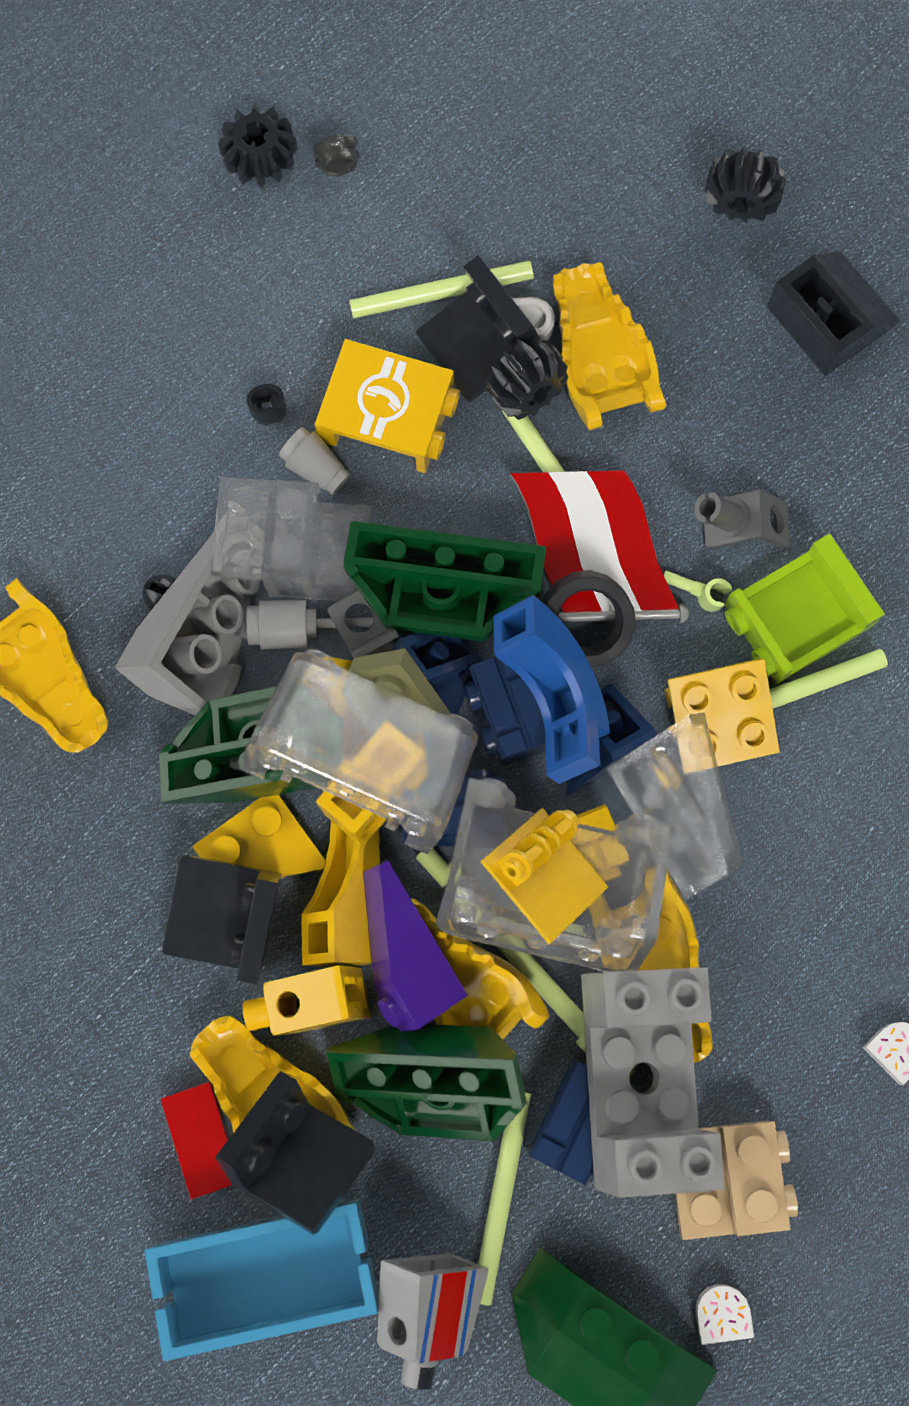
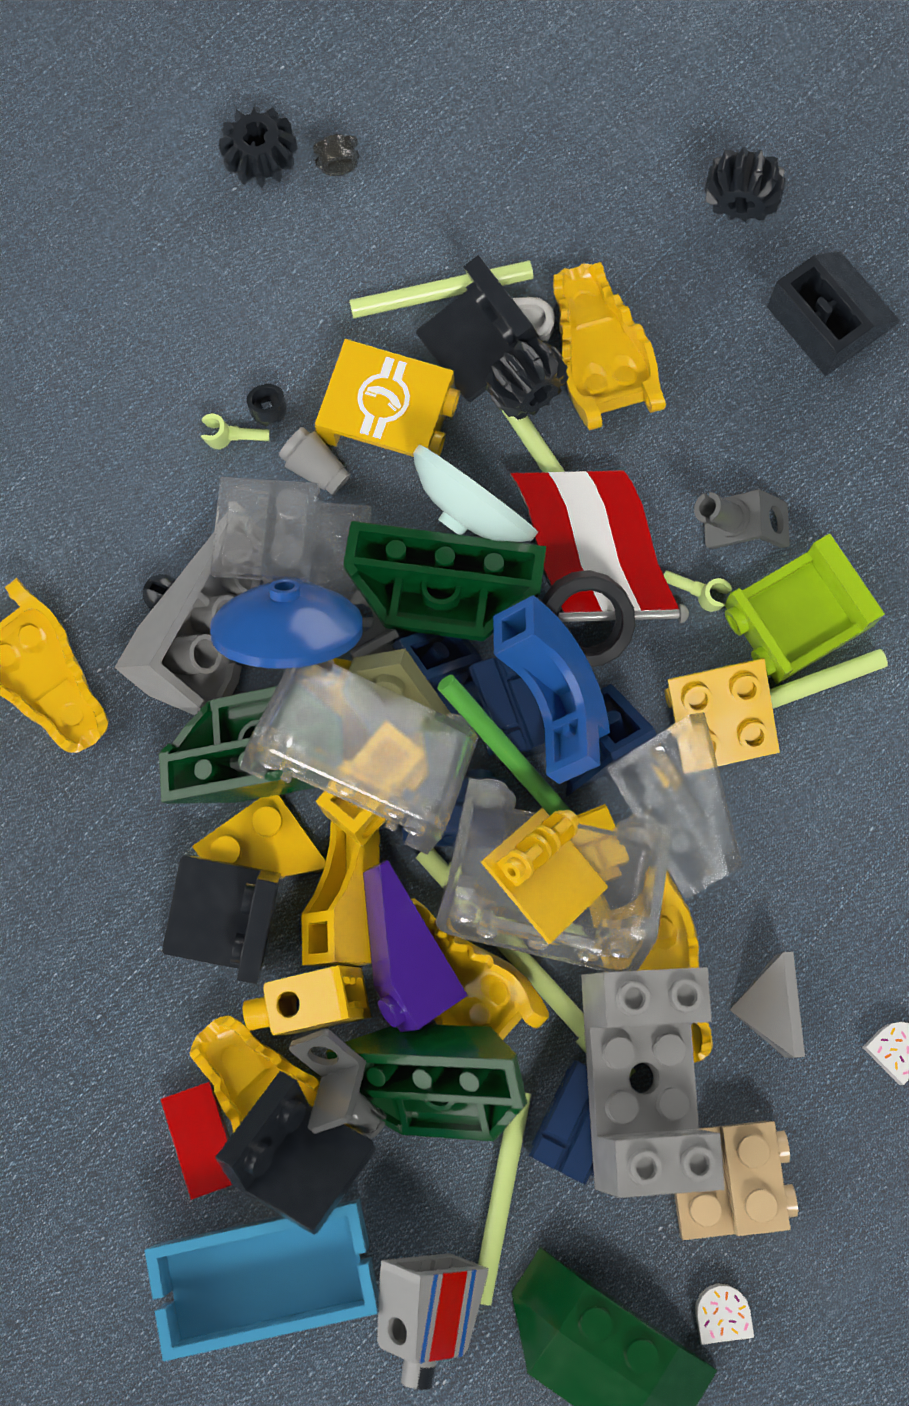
(228, 433): none -> yellowish green hand
(286, 625): none -> blue dish
(338, 1092): none -> dark grey bracket
(467, 503): none -> light aqua dish
(501, 745): none -> bright green bar
(773, 1007): none -> light grey slope

